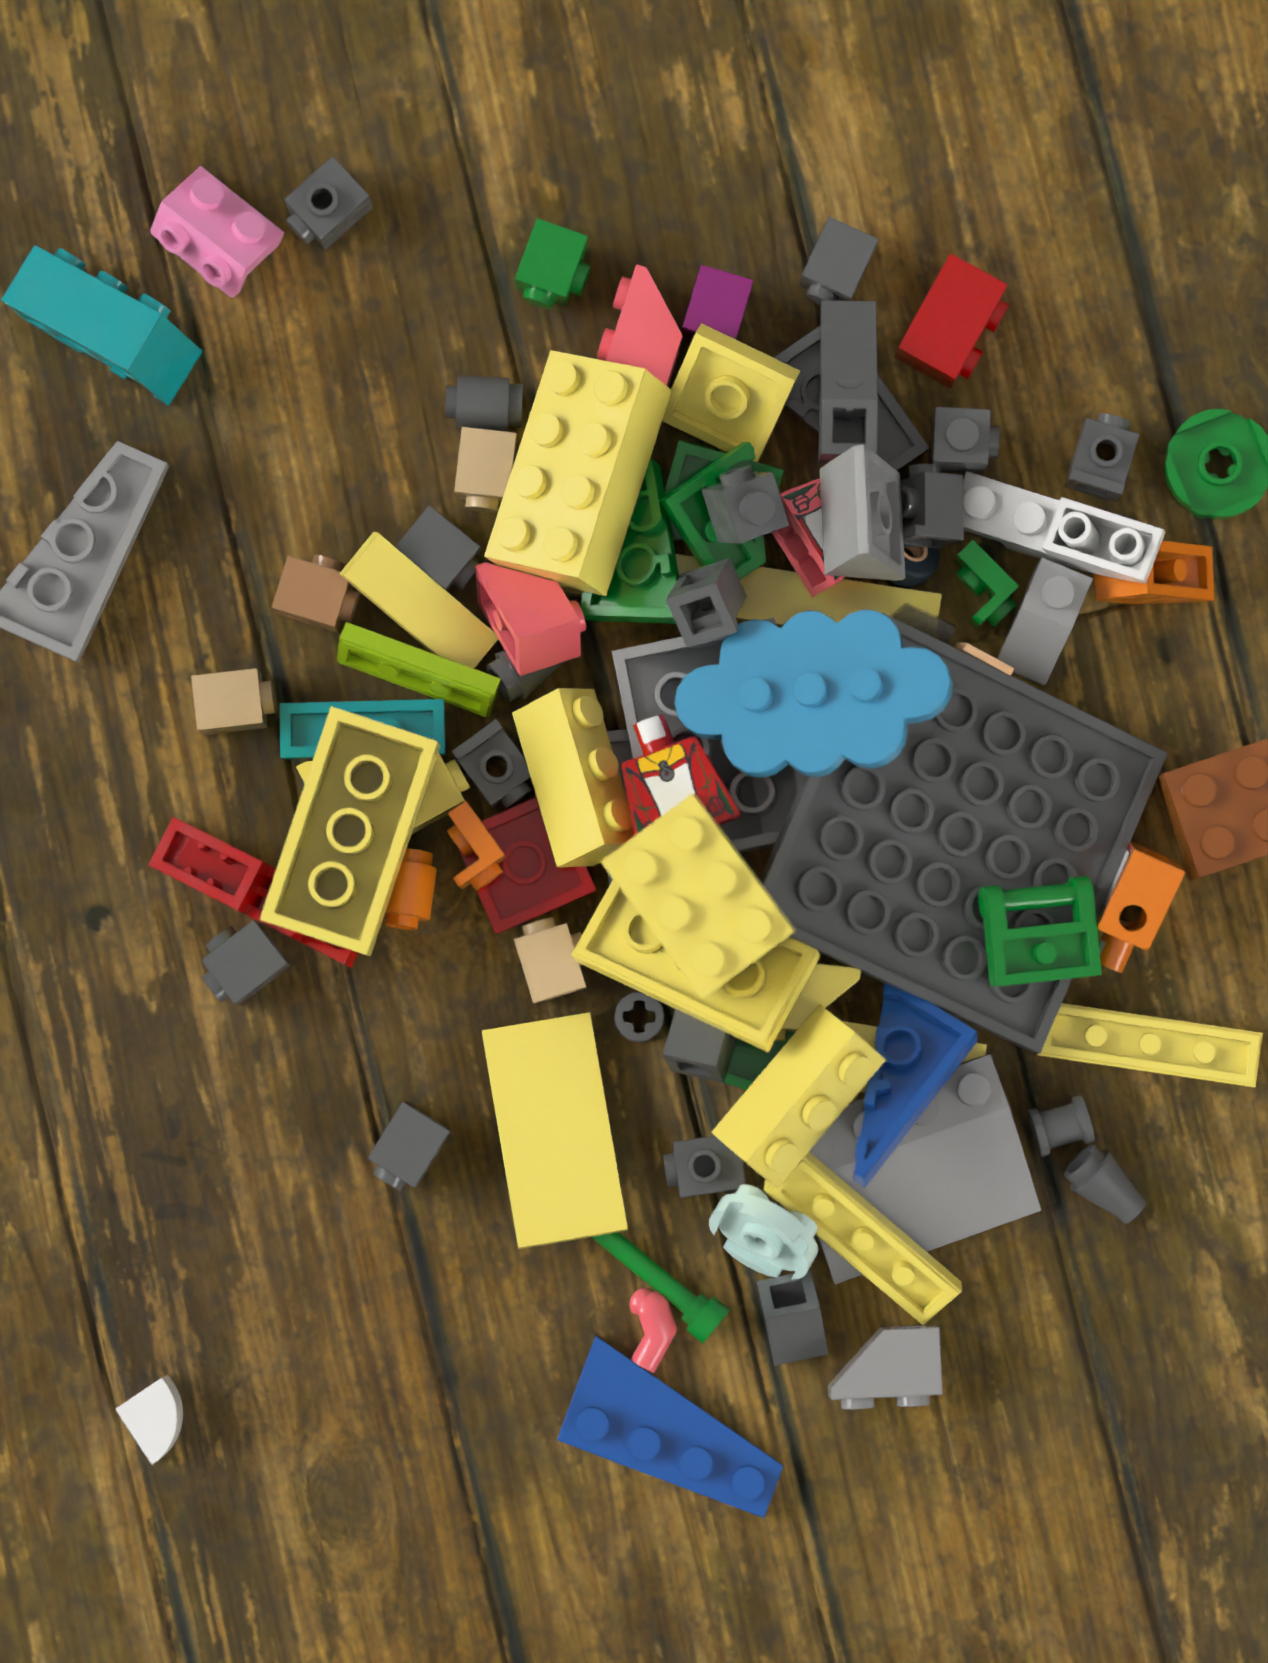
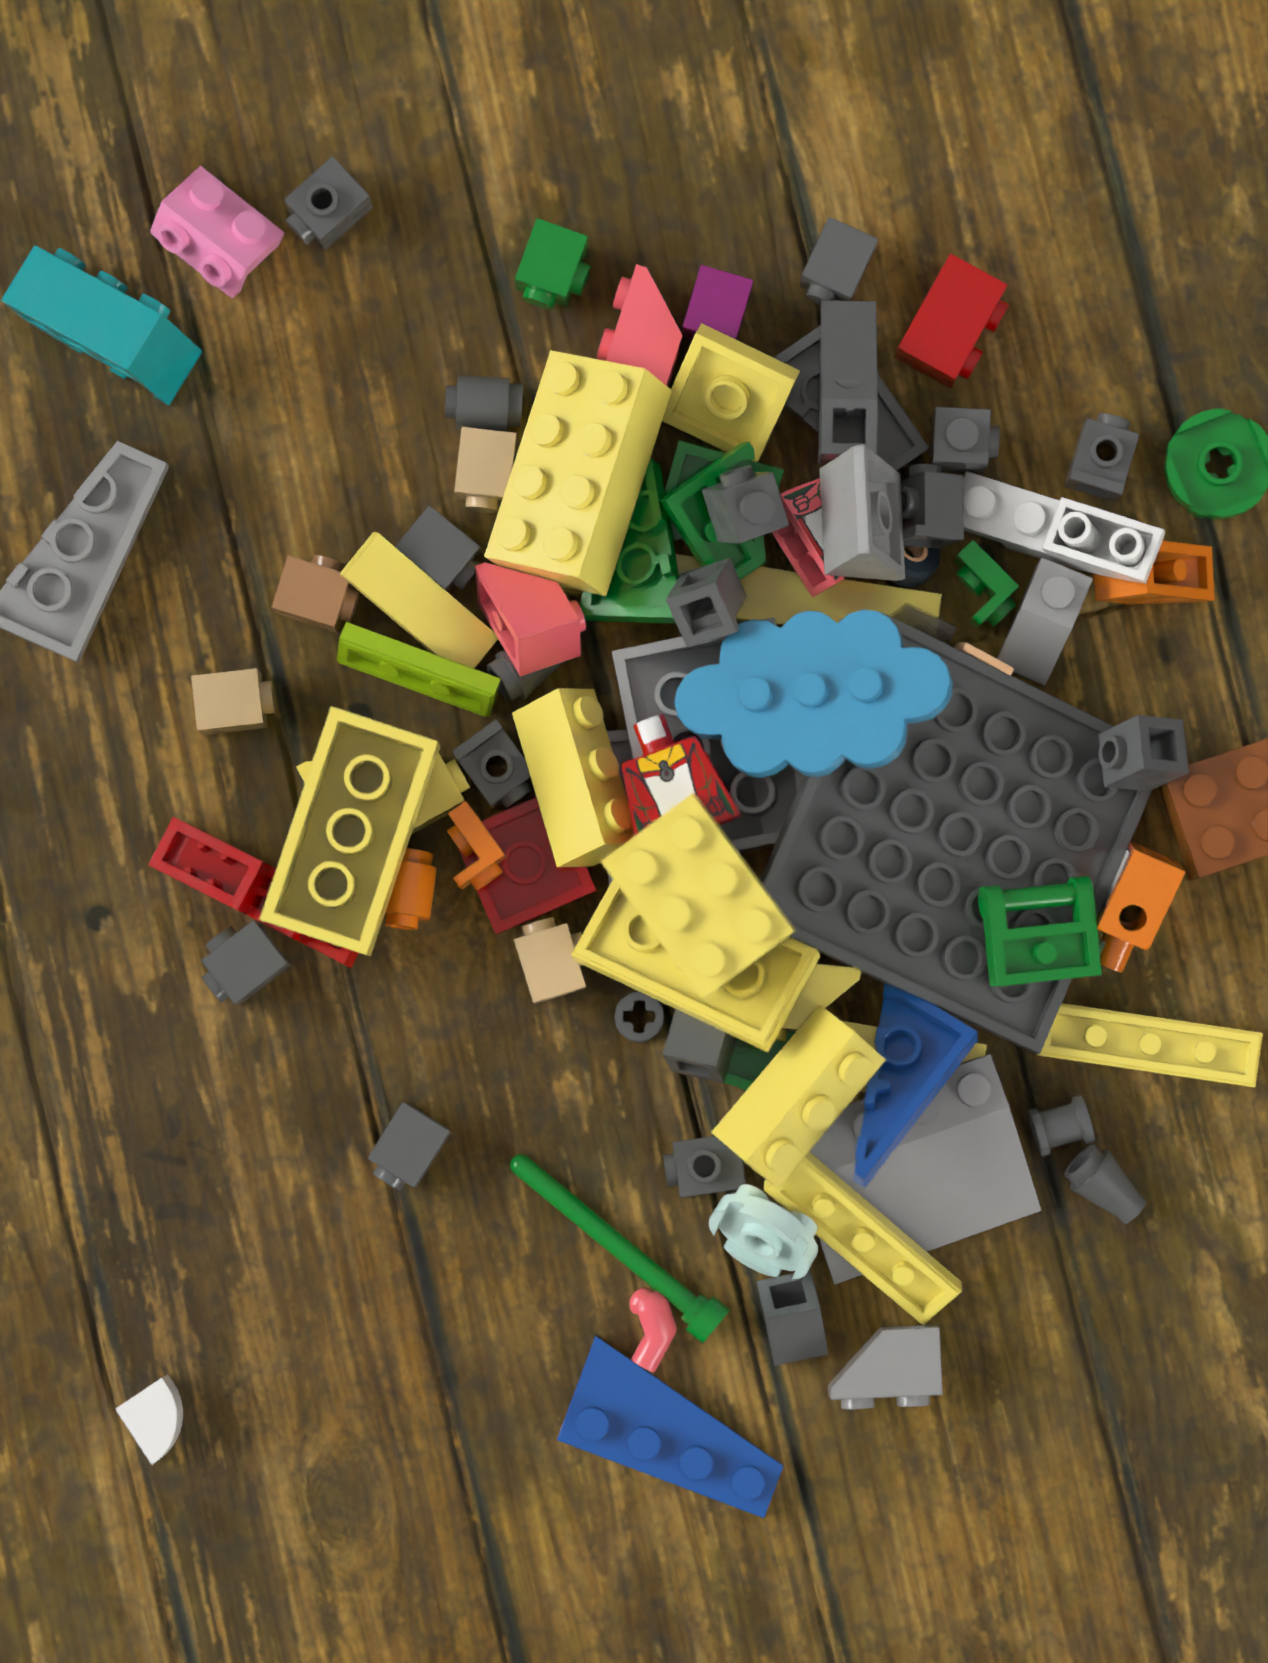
(304, 722): teal plate -> none
(554, 1130): light yellow tile -> none
(1143, 753): none -> dark grey brick

